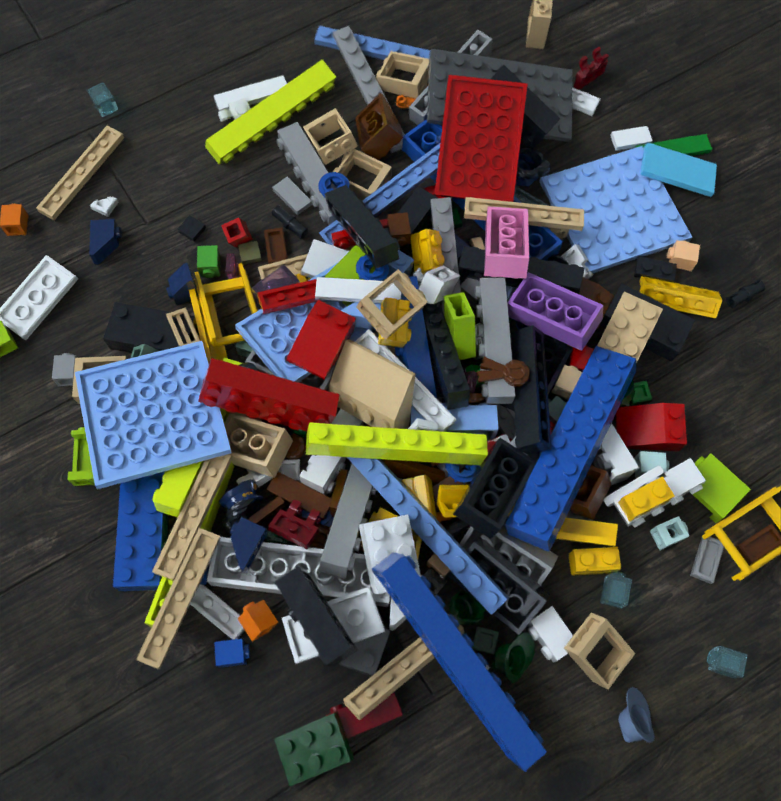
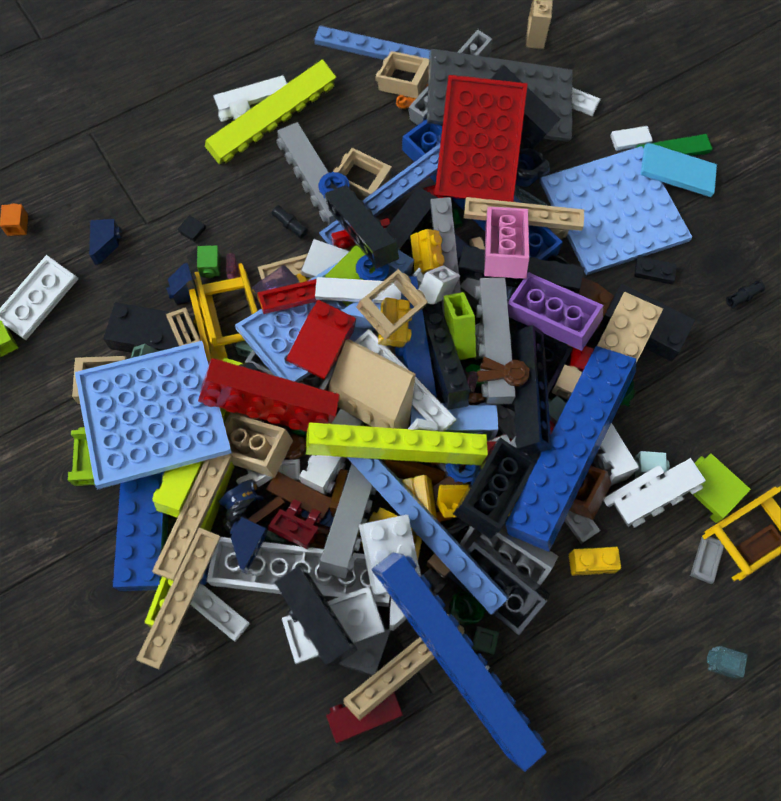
(63, 369): light grey brick -> none
(80, 173): tan plate -> none
(102, 99): clear light blue brick -> none
(104, 206): white tile -> none
(231, 653): blue brick -> none
(236, 232): red brick -> none
(249, 252): olive tile -> none
(257, 619): orange brick -> none
(275, 245): reddish brown tile -> none
(292, 195): light grey tile -> none
(314, 749): dark green plate -> none
(333, 122): tan window -> none
(359, 68): light grey plate -> none
(378, 128): reddish brown slope -> none
(399, 227): reddish brown brick -> none
(515, 657): dark green piece -> none
(550, 633): white brick -> none
(576, 256): white plate -> none
(586, 639): tan window -> none
(588, 532): yellow fence -> none
(590, 72): dark red plate -> none
(616, 590): clear light blue brick -> none
(635, 718): sand blue piece -> none
(642, 393): green tile -> none
(646, 499): yellow brick -> none
(652, 426): red slope -> none
(675, 526): light aqua brick -> none
(682, 297): yellow fence -> none
(684, 255): light nougat brick -> none

